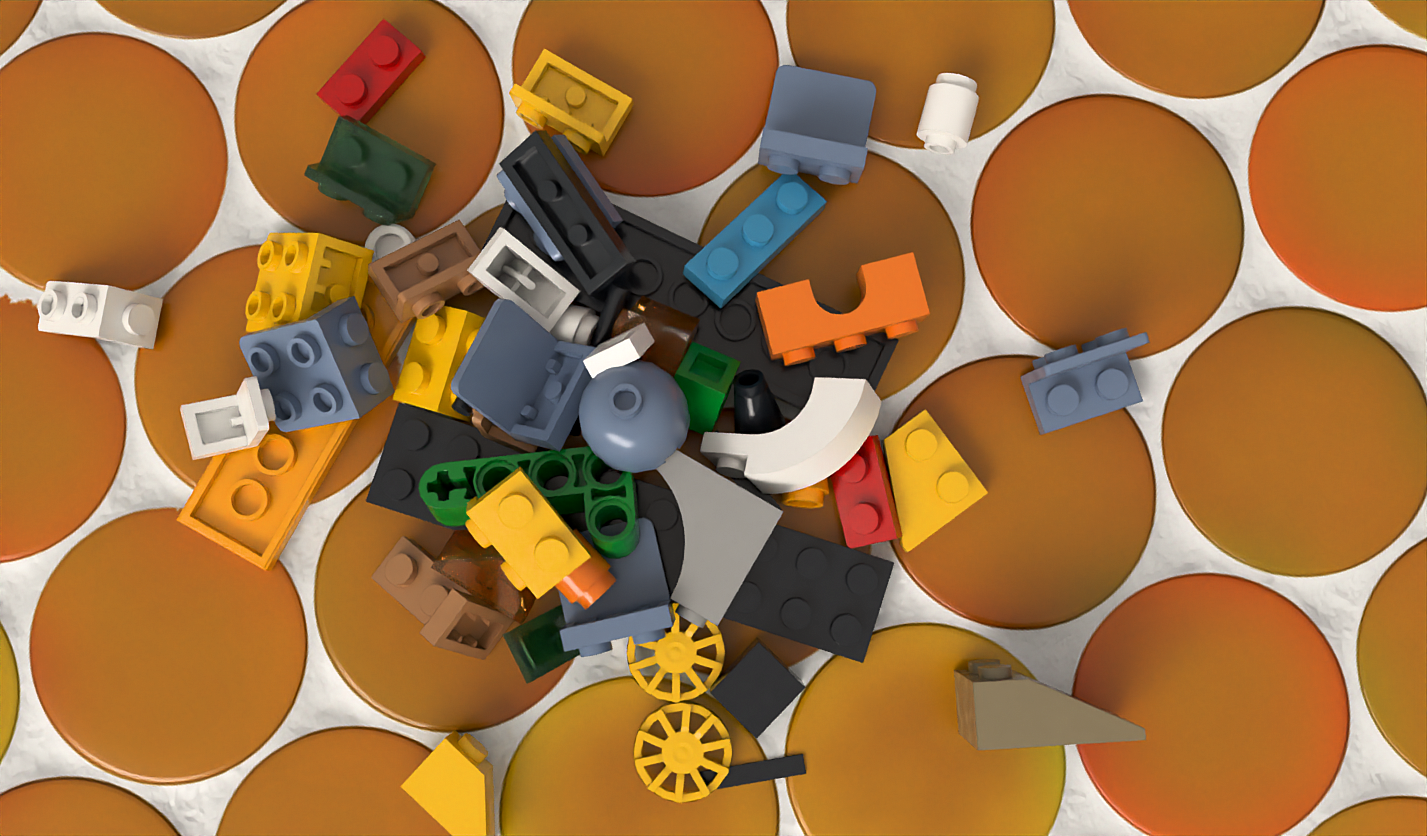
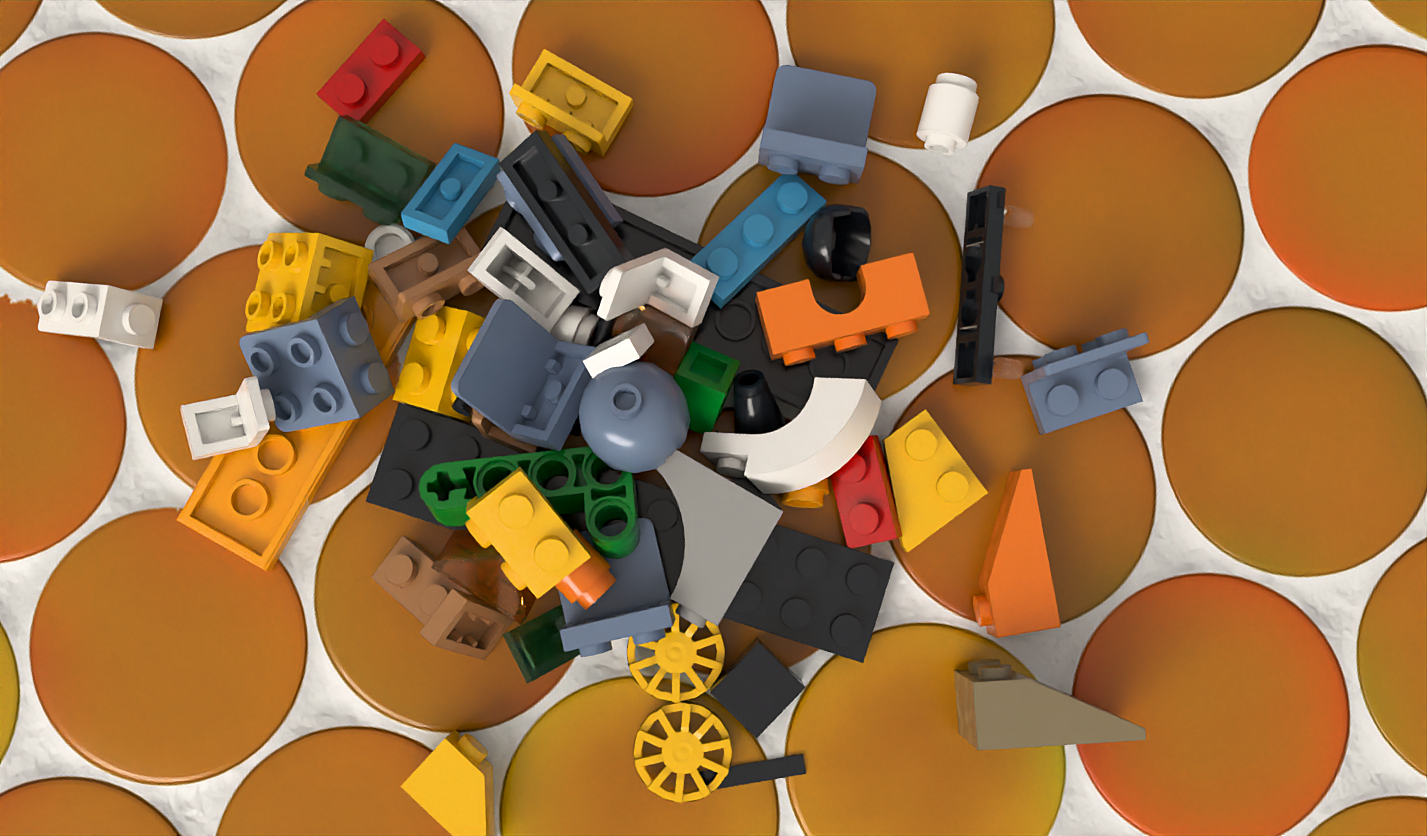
(451, 193): none -> dark azure plate
(661, 281): none -> white bracket
(837, 242): none -> black hair
(984, 287): none -> black piece
(1016, 571): none -> orange slope

